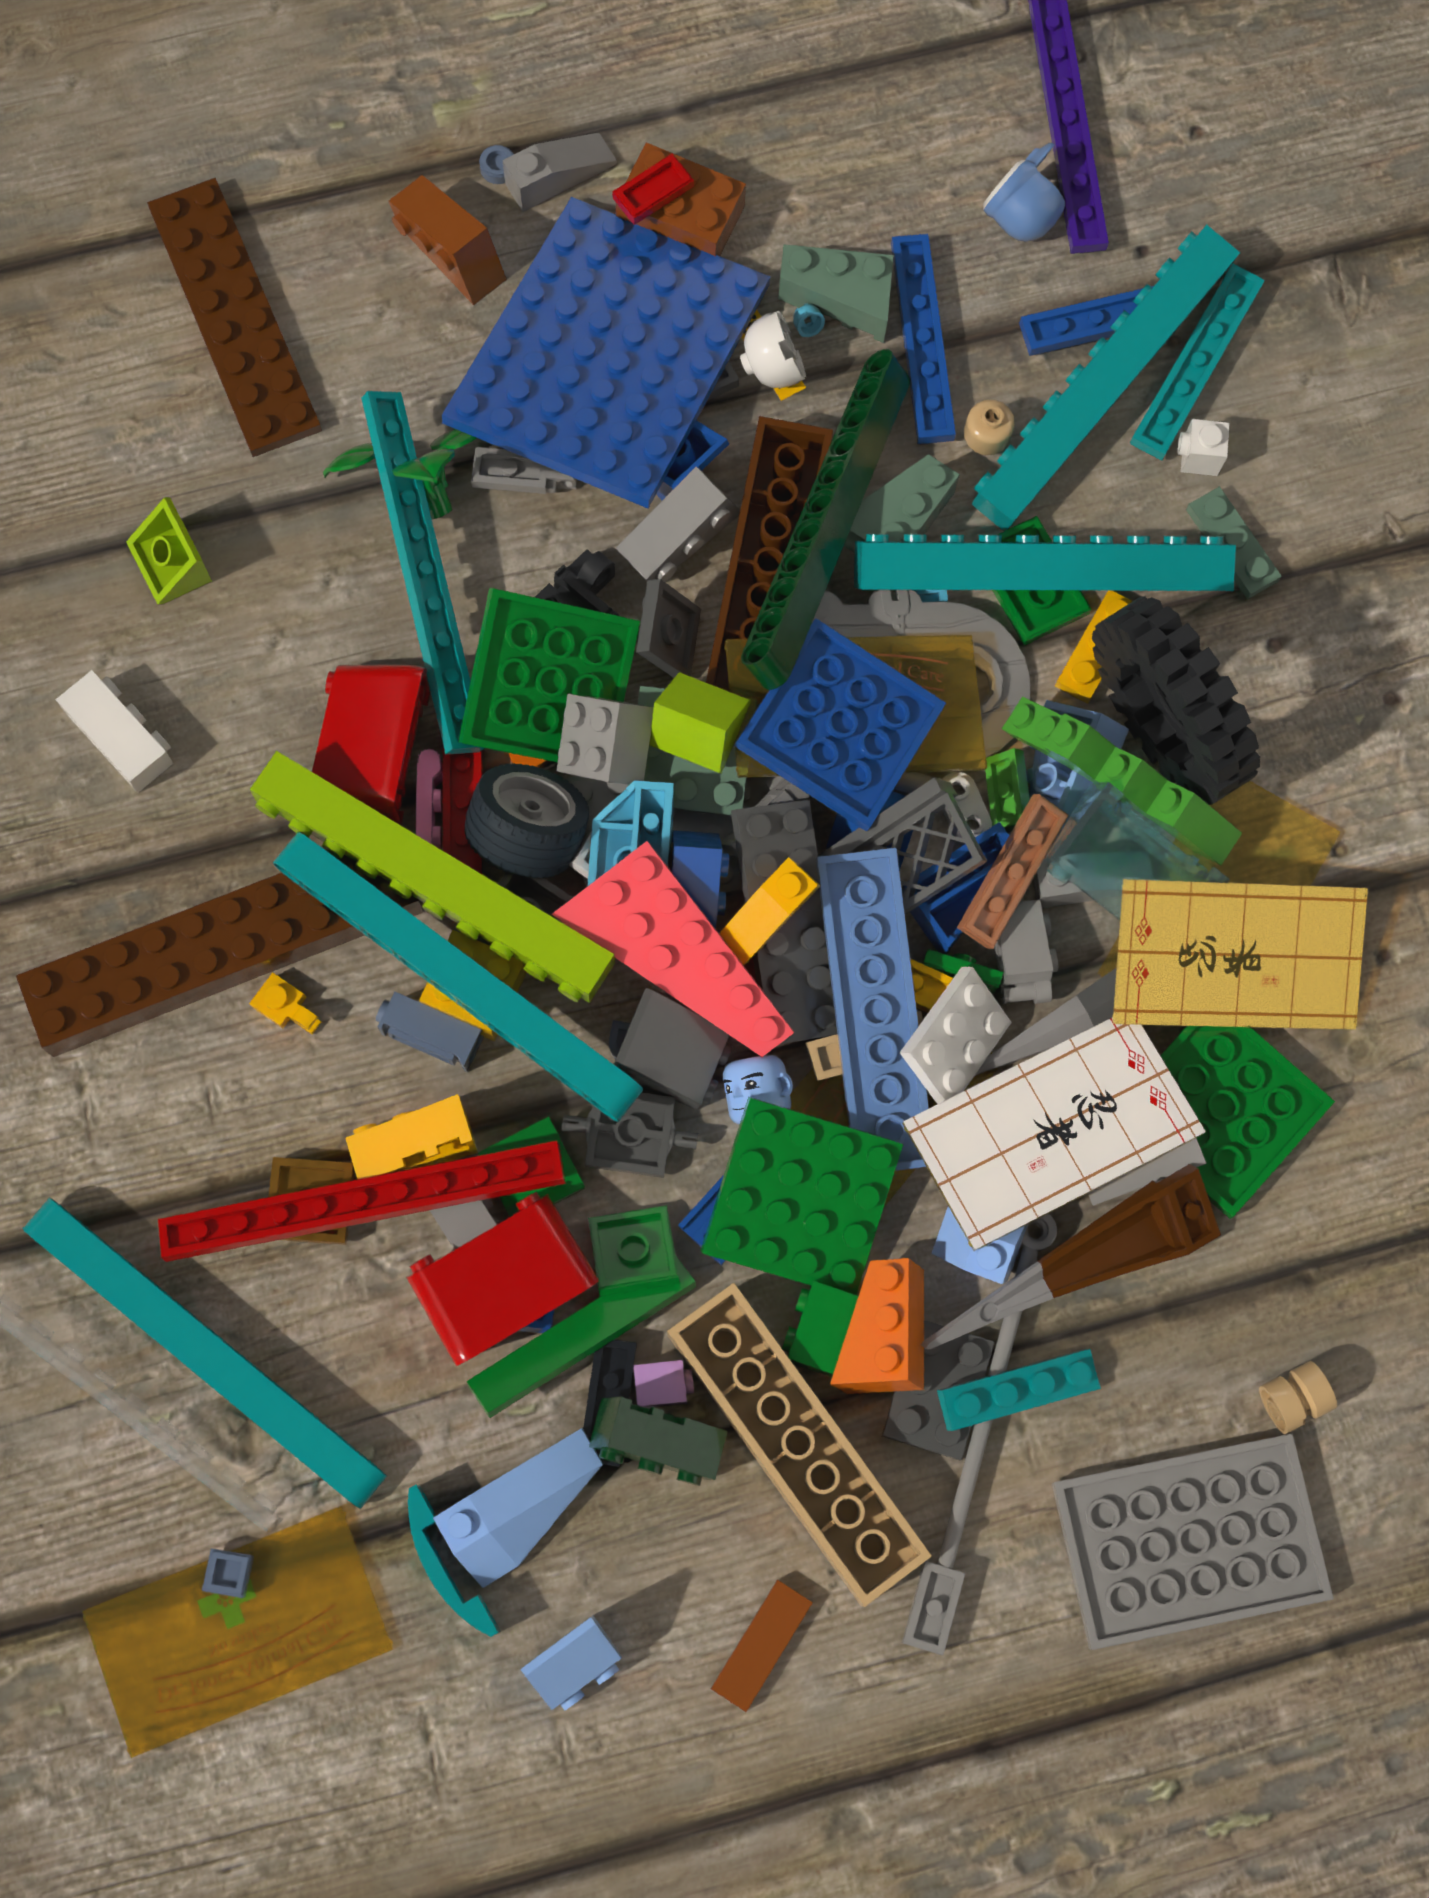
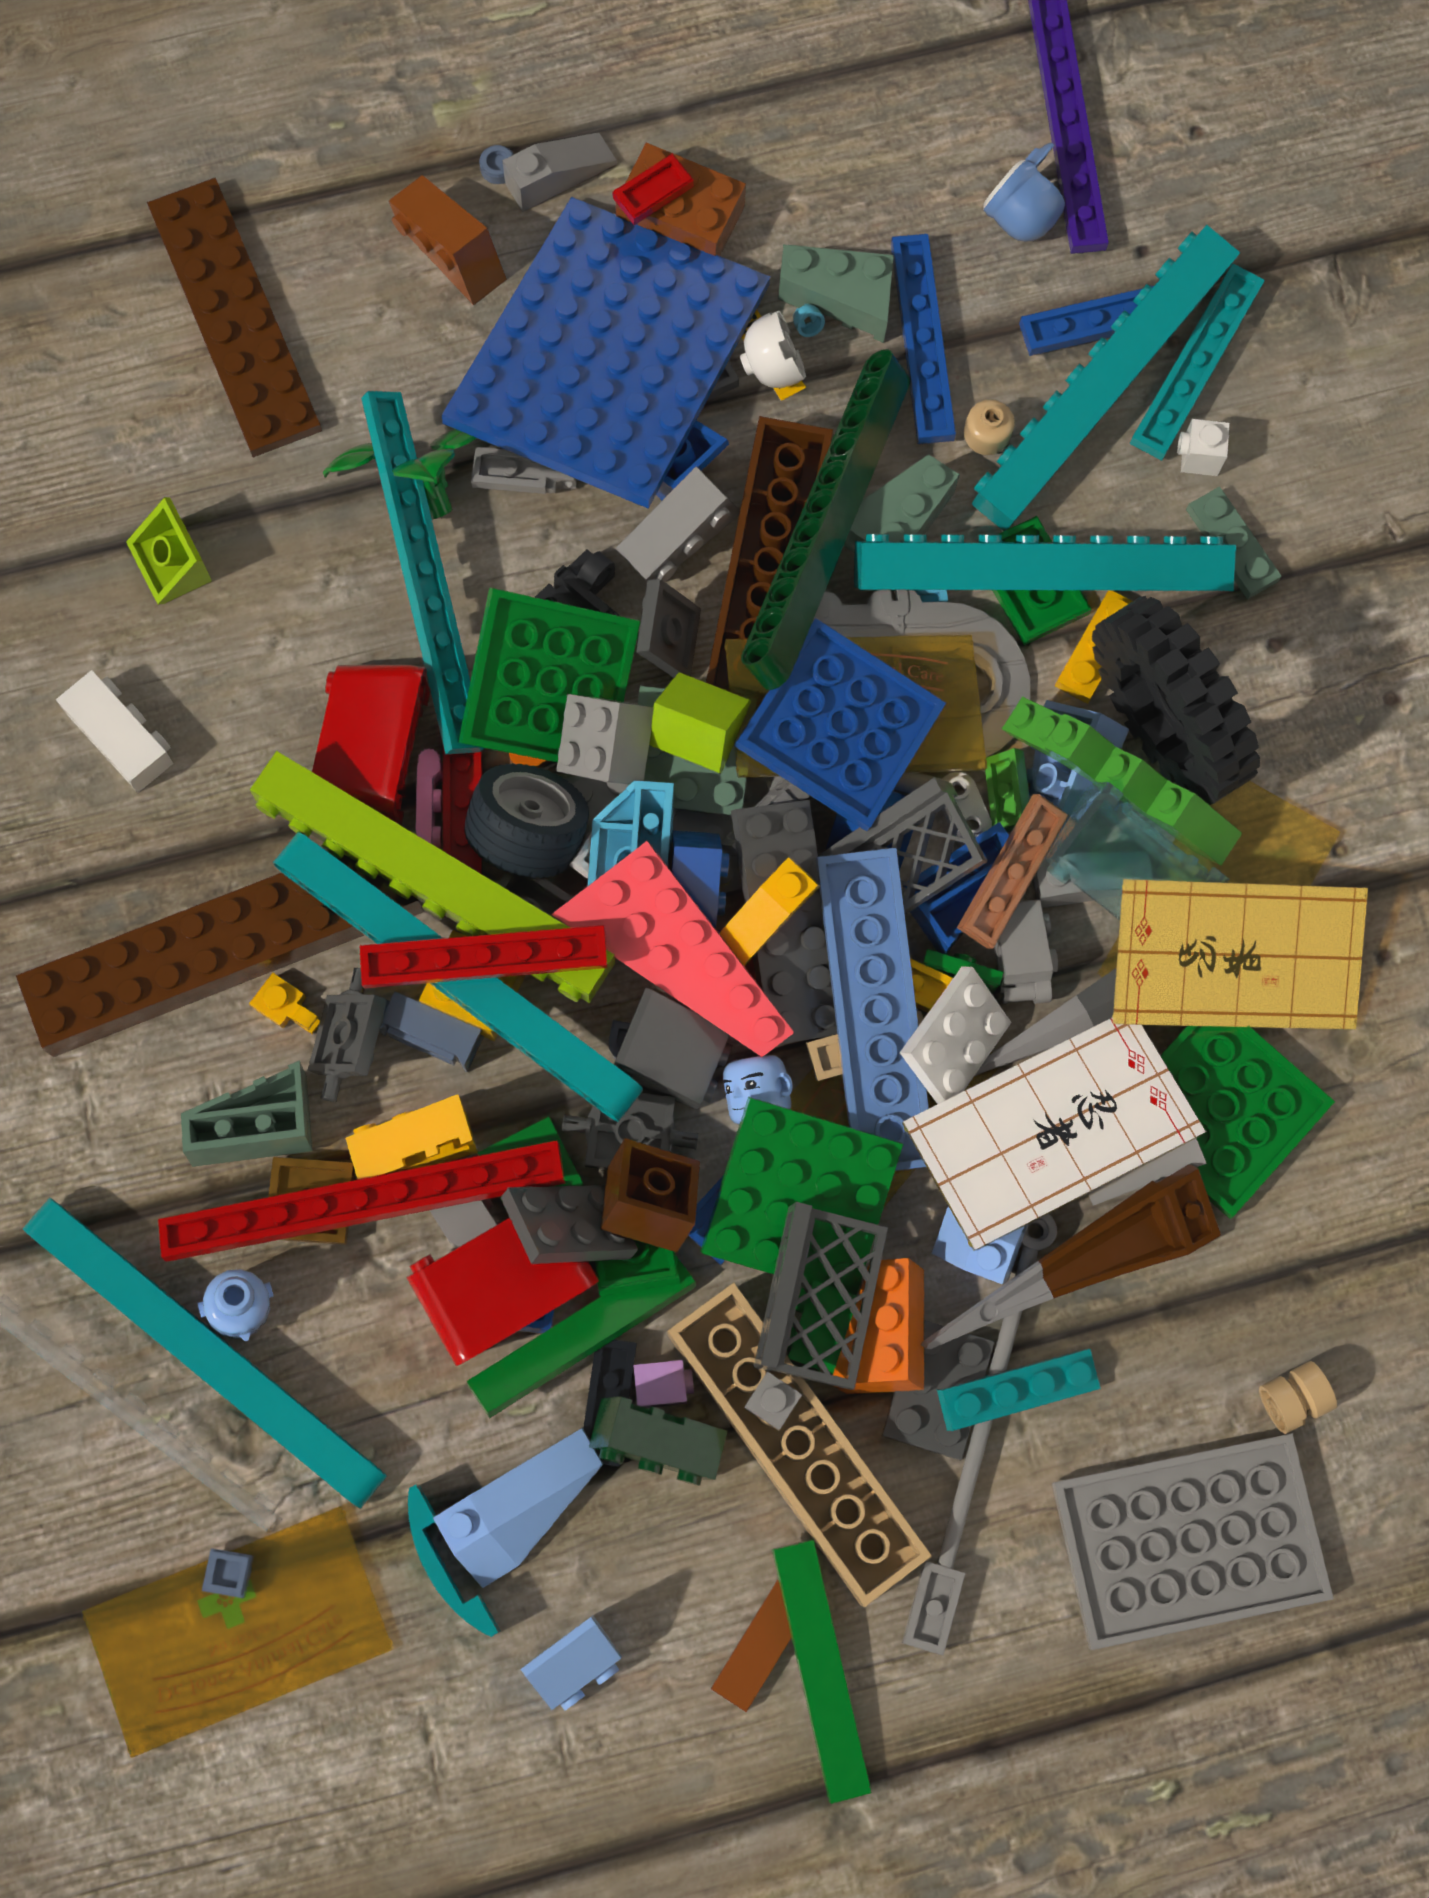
(236, 1303): none -> light blue piece
(251, 1123): none -> sand green wedge
(346, 1036): none -> dark grey plate
(483, 956): none -> red plate
(564, 1224): none -> dark grey plate
(651, 1195): none -> reddish brown brick
(773, 1401): none -> light grey plate
(786, 1287): none -> dark grey fence
(821, 1671): none -> green tile

